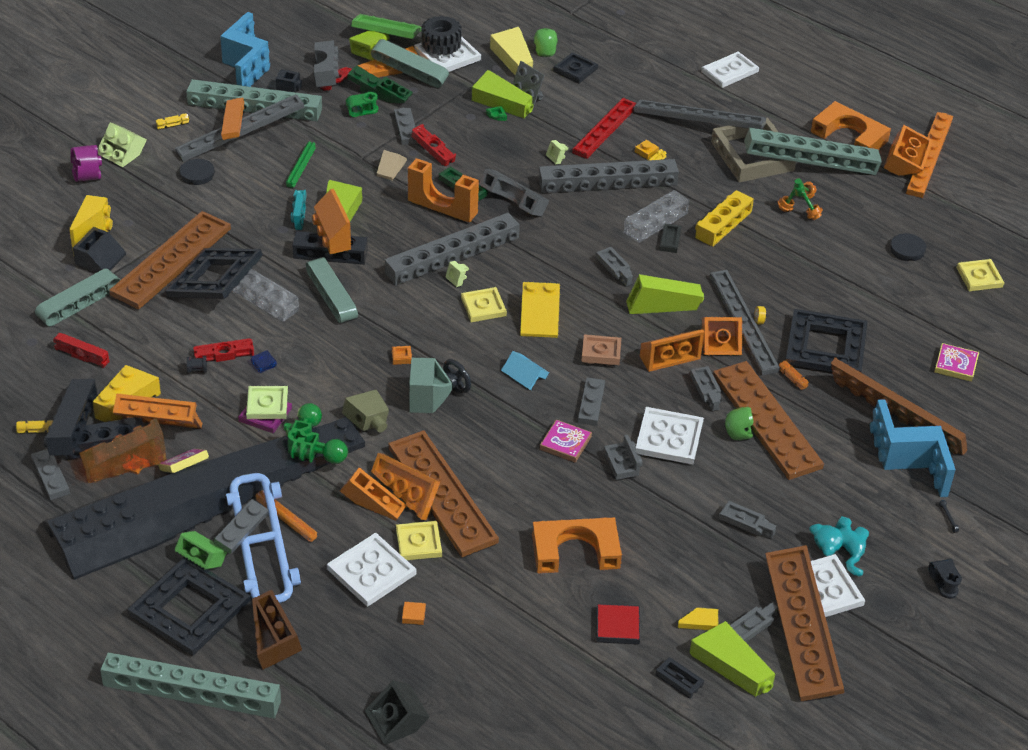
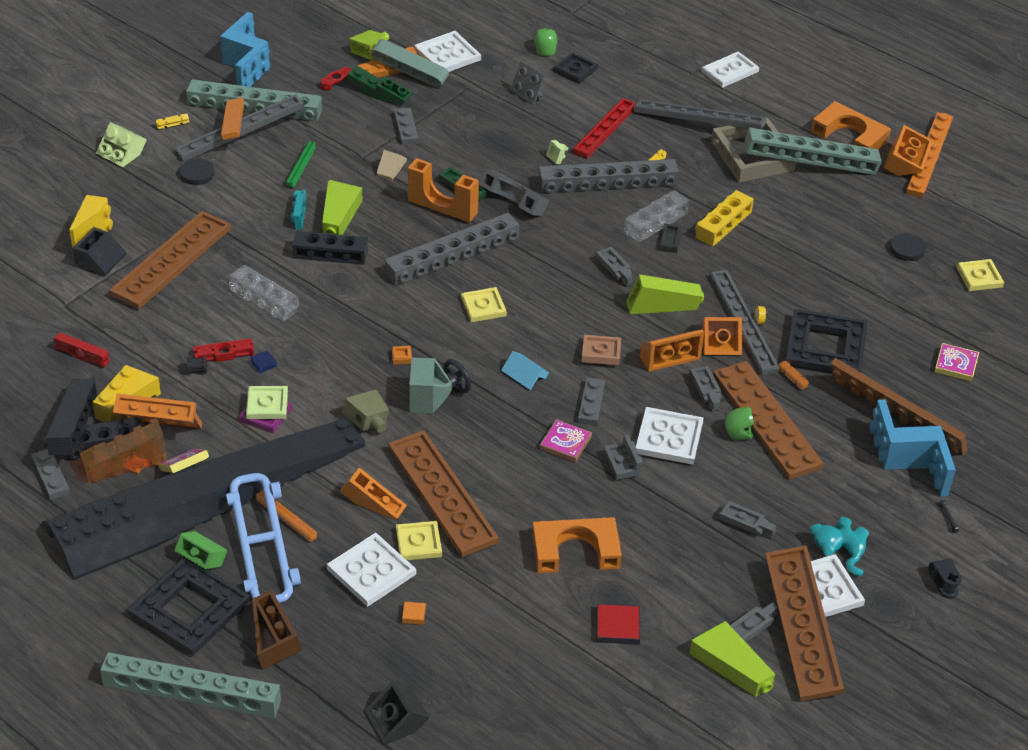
(33, 426): yellow axle -> none
(76, 297): sand green beam -> none
(85, 163): magenta brick -> none
(241, 263): black plate -> none
(241, 526): dark grey plate -> none
(288, 81): black brick -> none
(306, 444): green piece -> none
(327, 63): dark grey arch -> none
(331, 290): sand green beam -> none
(332, 223): orange slope -> none
(361, 104): green piece -> none
(386, 26): bright green hinge -> none
(407, 483): orange wing -> none
(440, 152): red piece -> none
(441, 35): black tyre -> none
(456, 273): yellowish green tile -> none
(496, 113): green tile -> none
(497, 92): lime slope -> none
(511, 48): light yellow slope -> none
(540, 309): yellow slope -> none
(646, 149): light orange plate -> none
(677, 679): black tile -> none
(700, 619): yellow tile -> none
(806, 191): orange plant -> none

